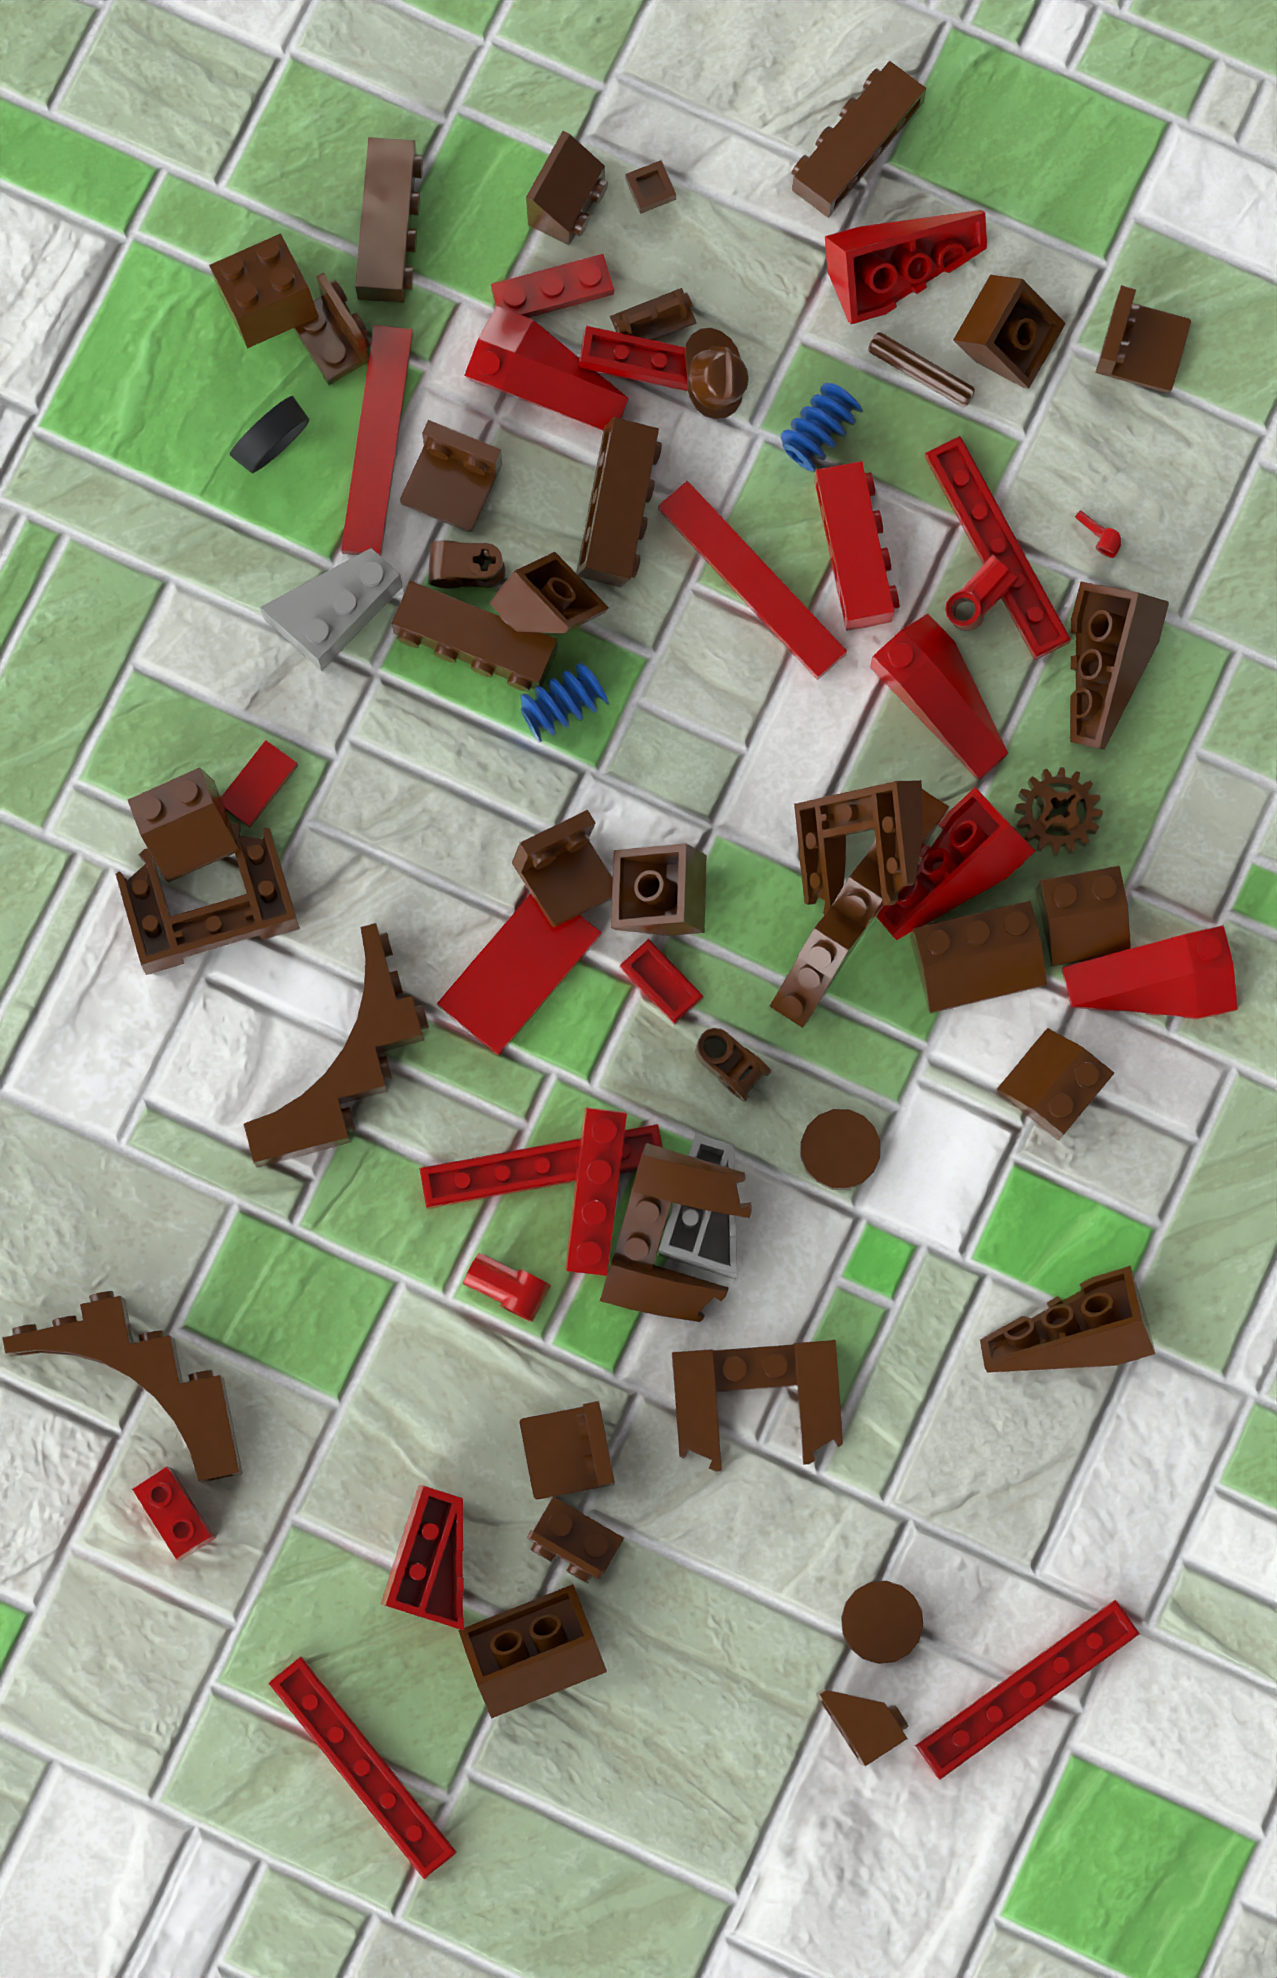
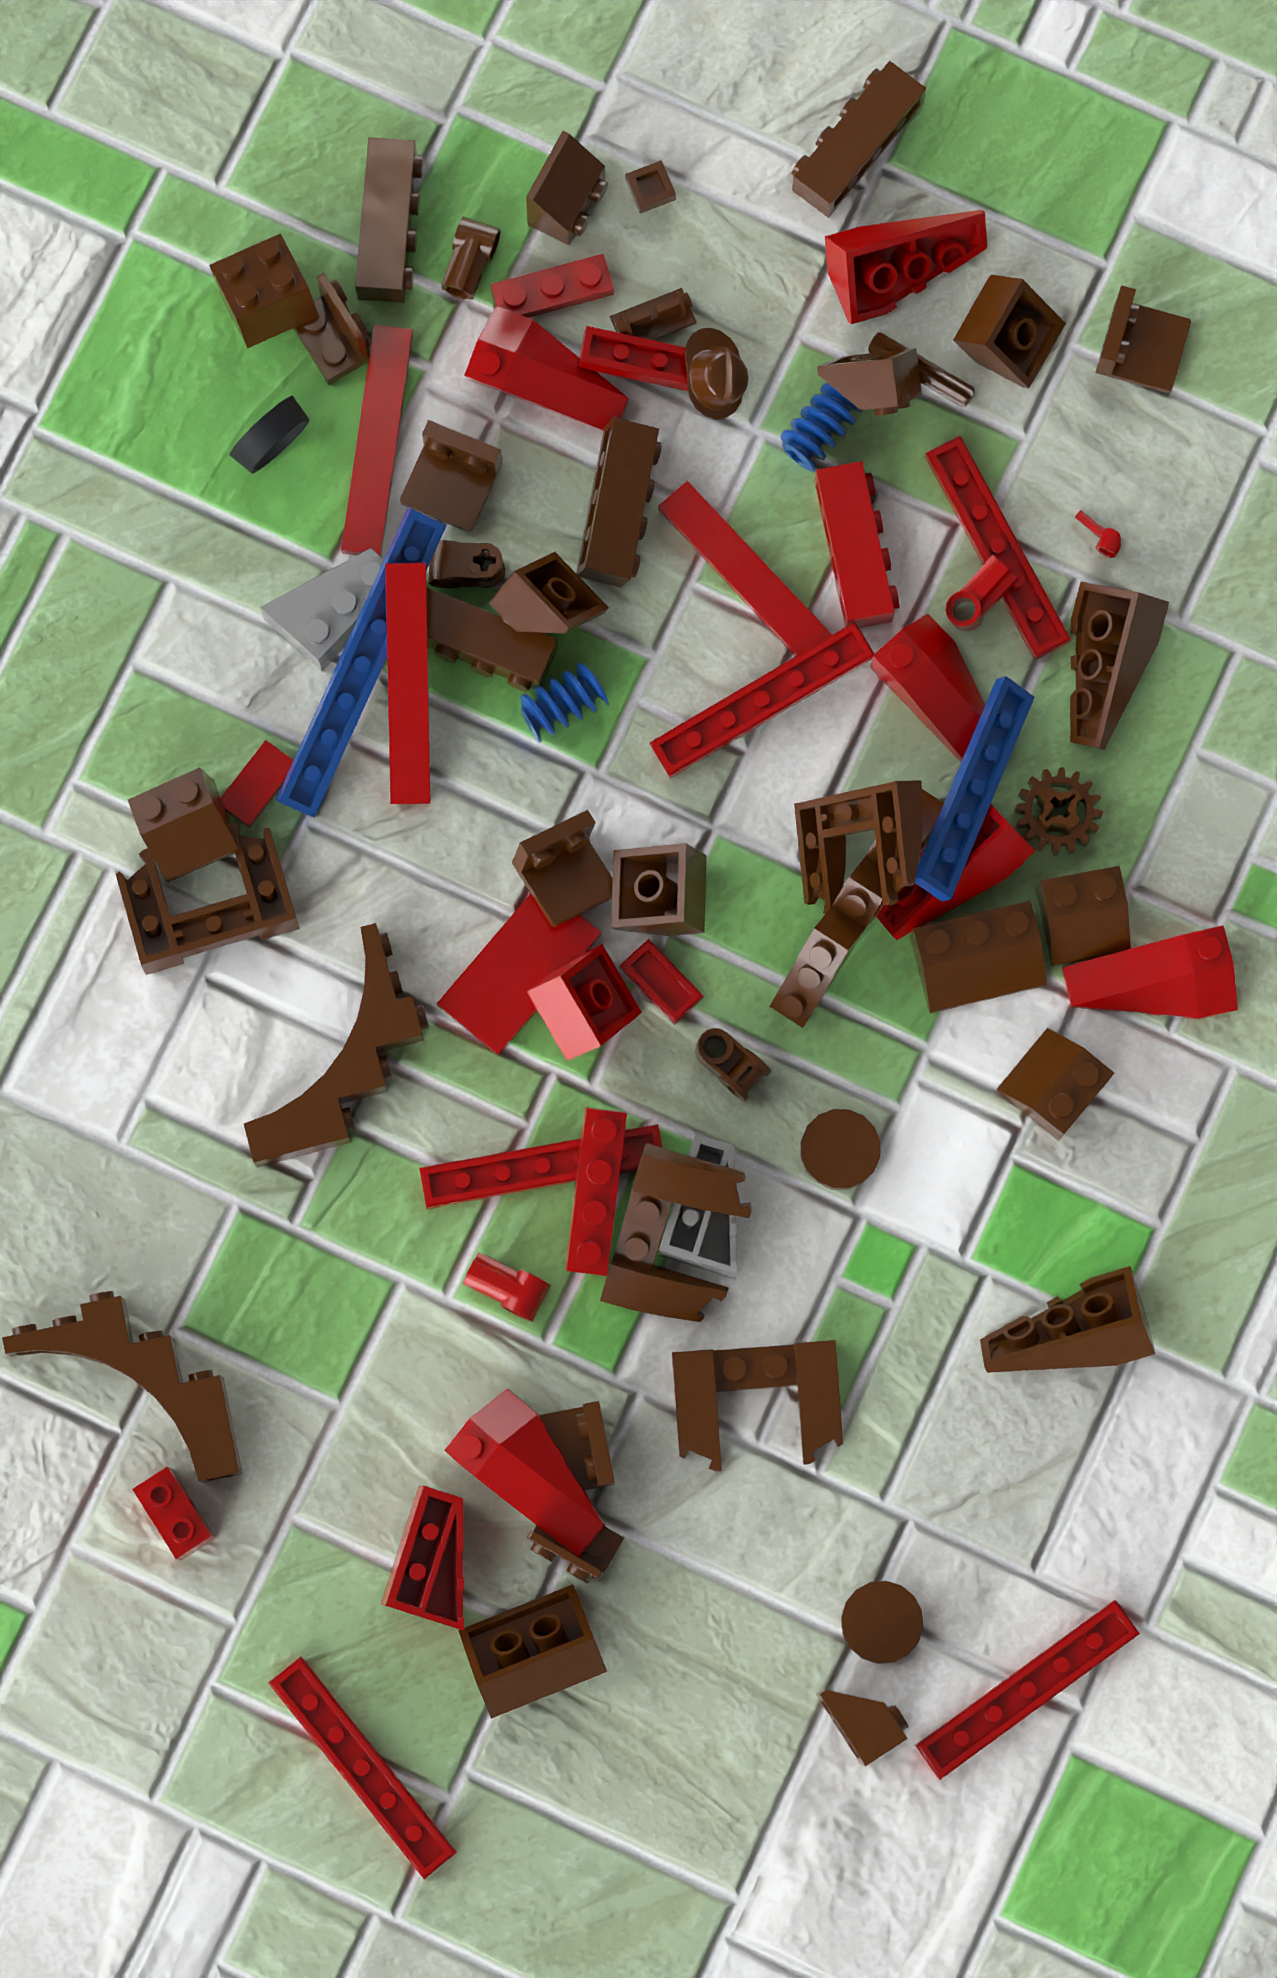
(354, 674): none -> blue plate
(408, 683): none -> red tile
(473, 248): none -> reddish brown piece
(517, 1459): none -> red wedge
(584, 1002): none -> red slope
(762, 700): none -> red tile
(876, 380): none -> reddish brown slope
(973, 788): none -> blue plate

